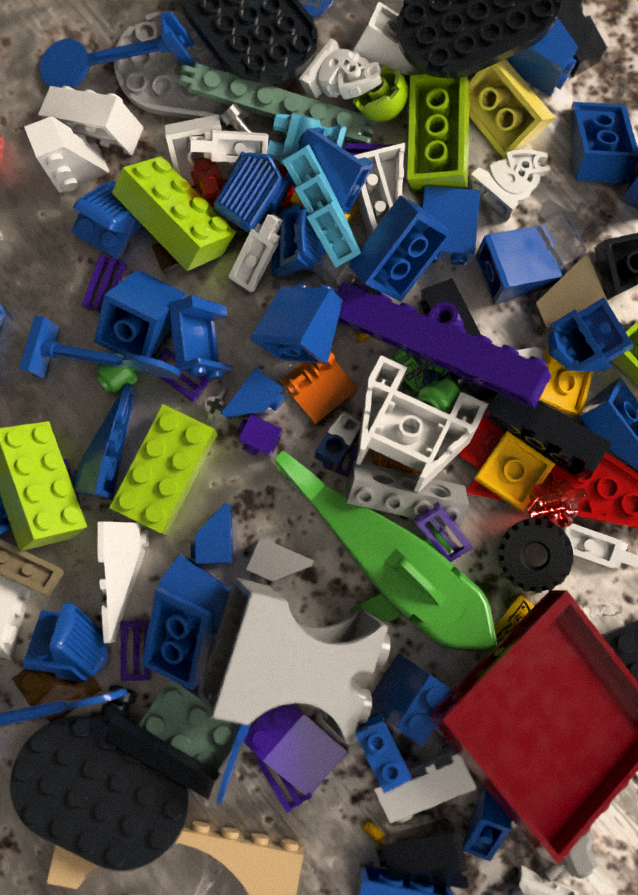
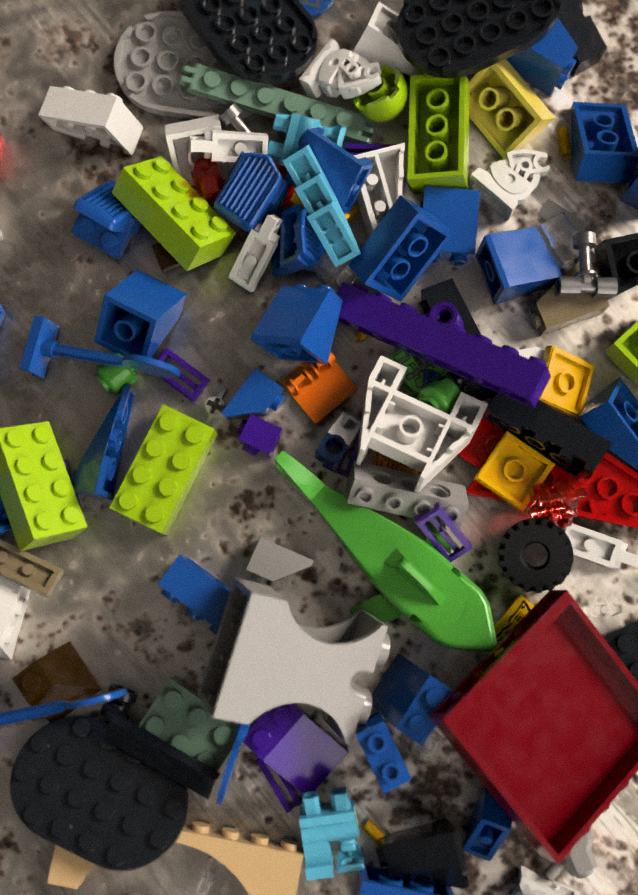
(65, 156): white wedge -> none
(66, 645): blue piece -> none
(69, 62): blue piece -> none
(94, 282): dark purple tile -> none
(121, 551): white wedge -> none
(136, 676): dark purple tile -> none
(178, 639): blue slope -> none
(196, 337): blue panel -> none
(215, 539): blue slope -> none
(328, 823): none -> medium azure hips
(429, 785): white wedge -> none
(564, 142): none -> yellow piece
(586, 279): none -> flat silver bar
(588, 338): blue piece -> none

